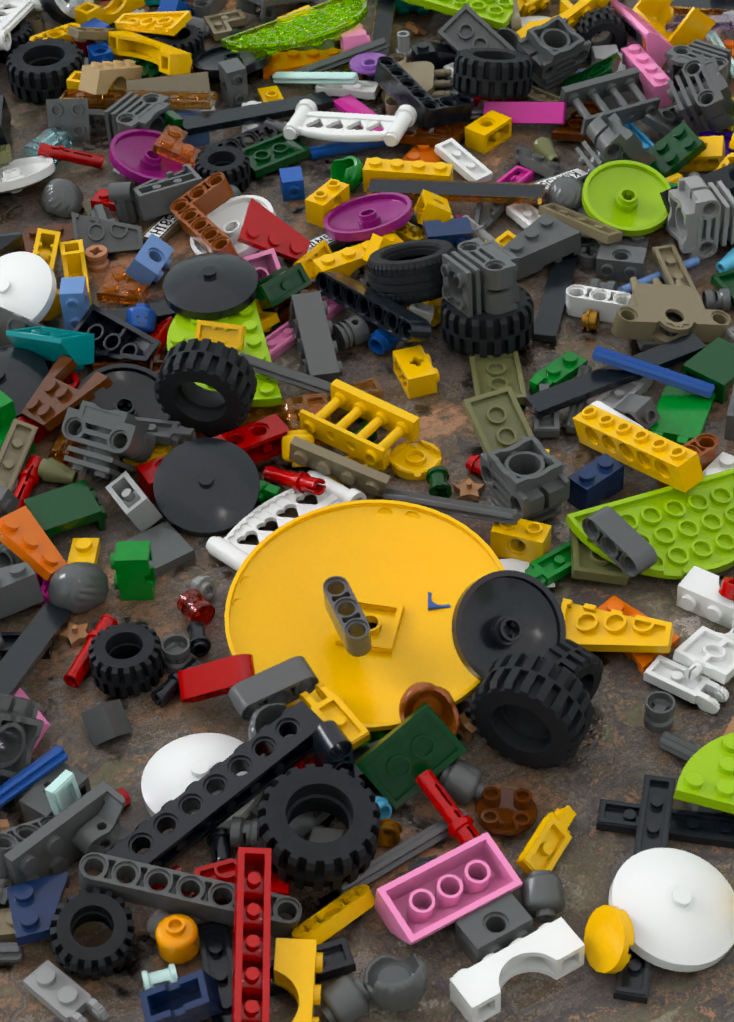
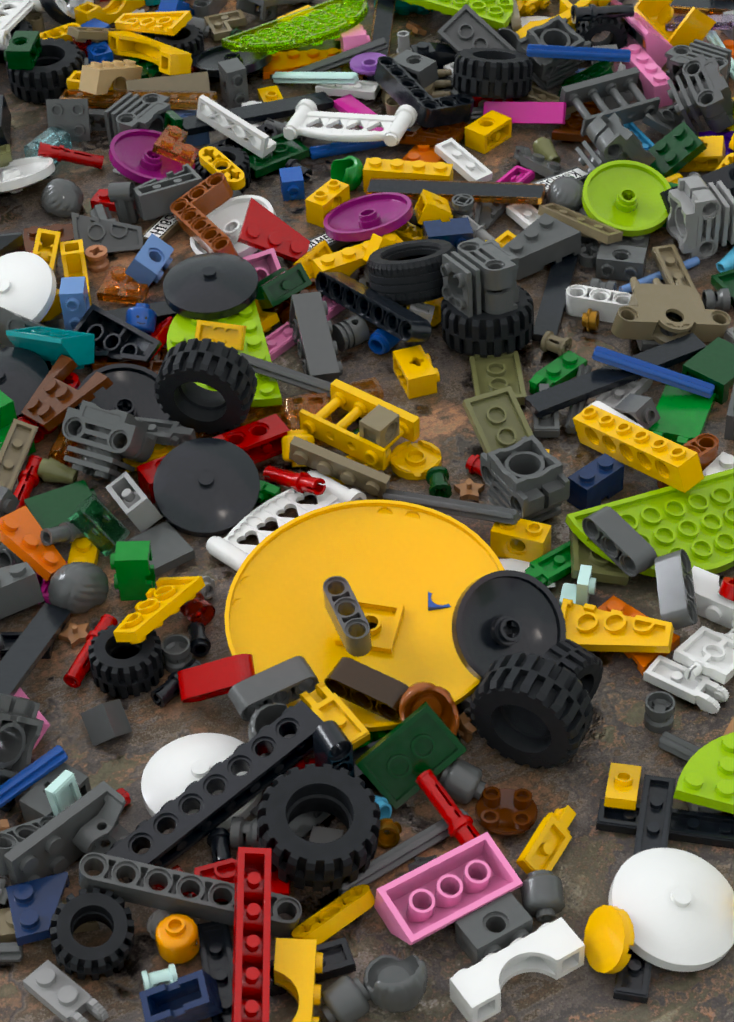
(23, 50): none -> dark green brick
(65, 533): none -> dark grey pin
(91, 516): none -> clear green piece
(160, 604): none -> yellow wing
(219, 160): none -> yellow beam
(234, 127): none -> white fence
(294, 163): none -> black pin
(366, 688): none -> dark brown beam
(379, 426): none -> dark tan brick
(421, 68): none -> dark grey brick
(462, 205): none -> dark grey wheel
(555, 343): none -> dark tan bush
(578, 53): none -> blue axle
(580, 592): none -> light aqua bracket
(592, 13): none -> black pin
(622, 786): none -> yellow plate
(676, 589): none -> beam

